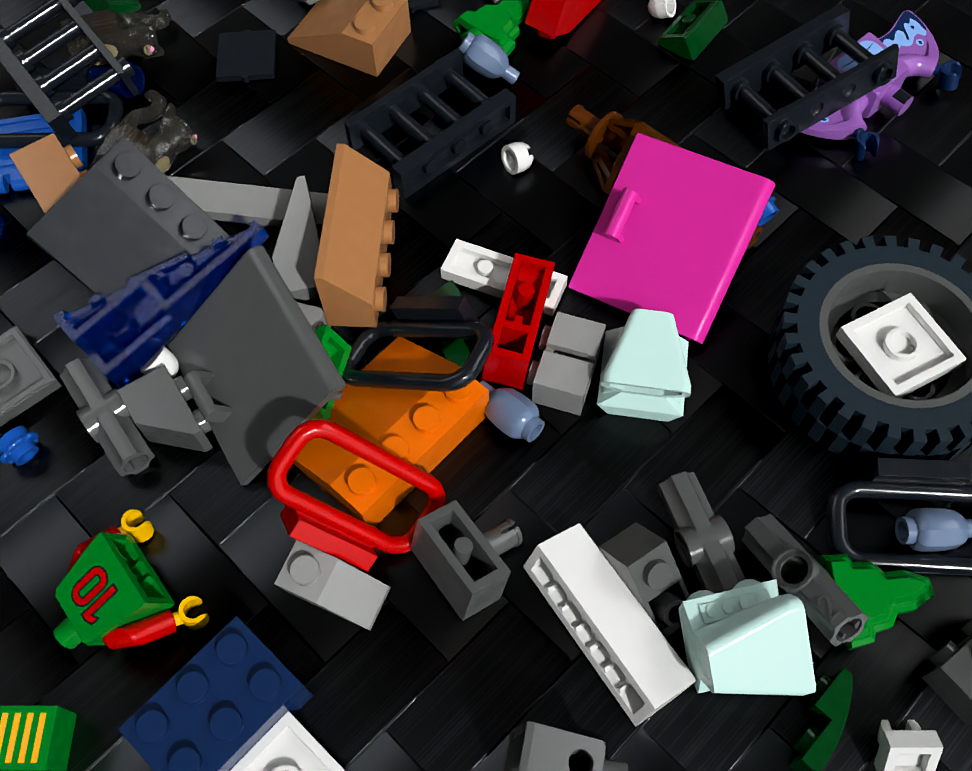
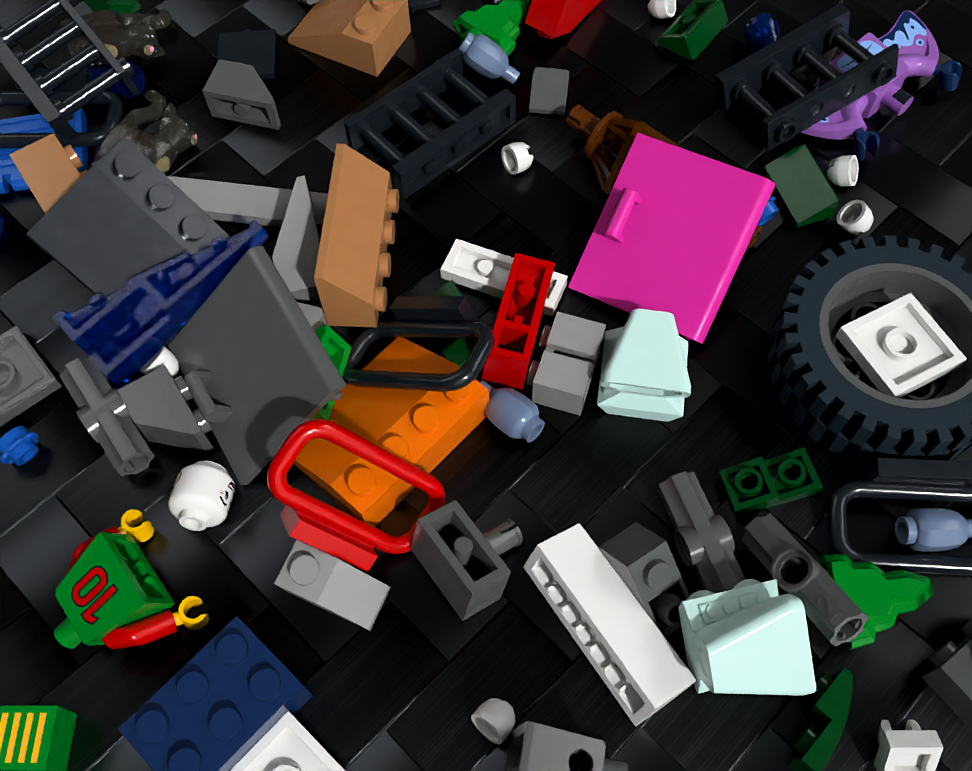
(201, 495): none -> white head
(240, 95): none -> dark grey slope
(494, 719): none -> white hinge
(549, 91): none -> dark grey slope
(761, 31): none -> clear blue cone
(770, 482): none -> dark green slope
(802, 186): none -> dark green slope
(843, 171): none -> white hinge
(849, 218): none -> white hinge

